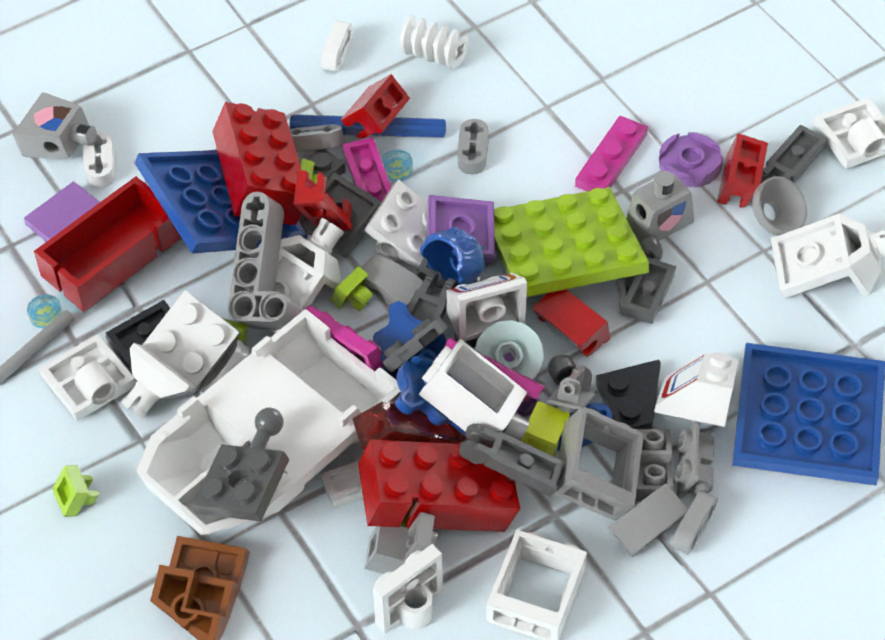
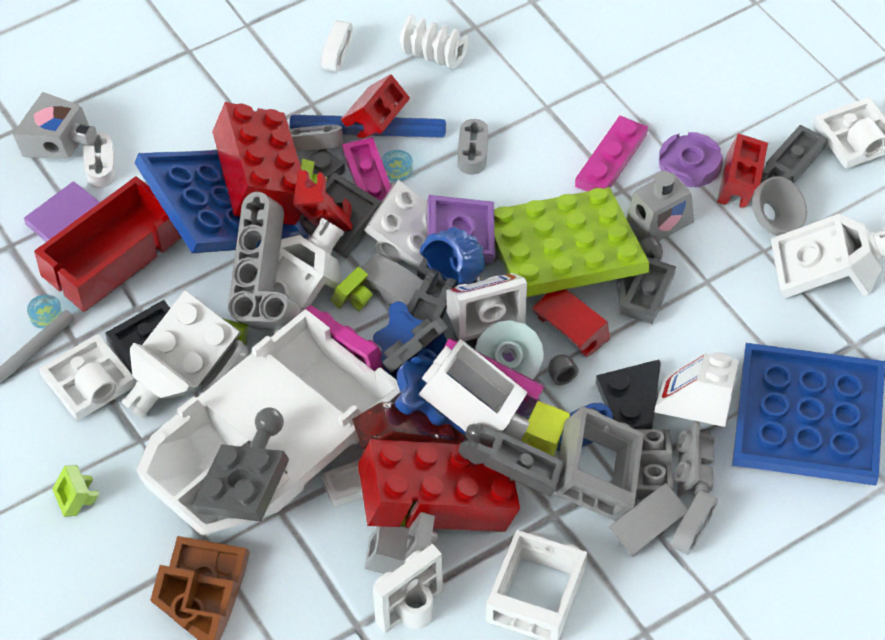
(574, 390): light grey hinge -> none

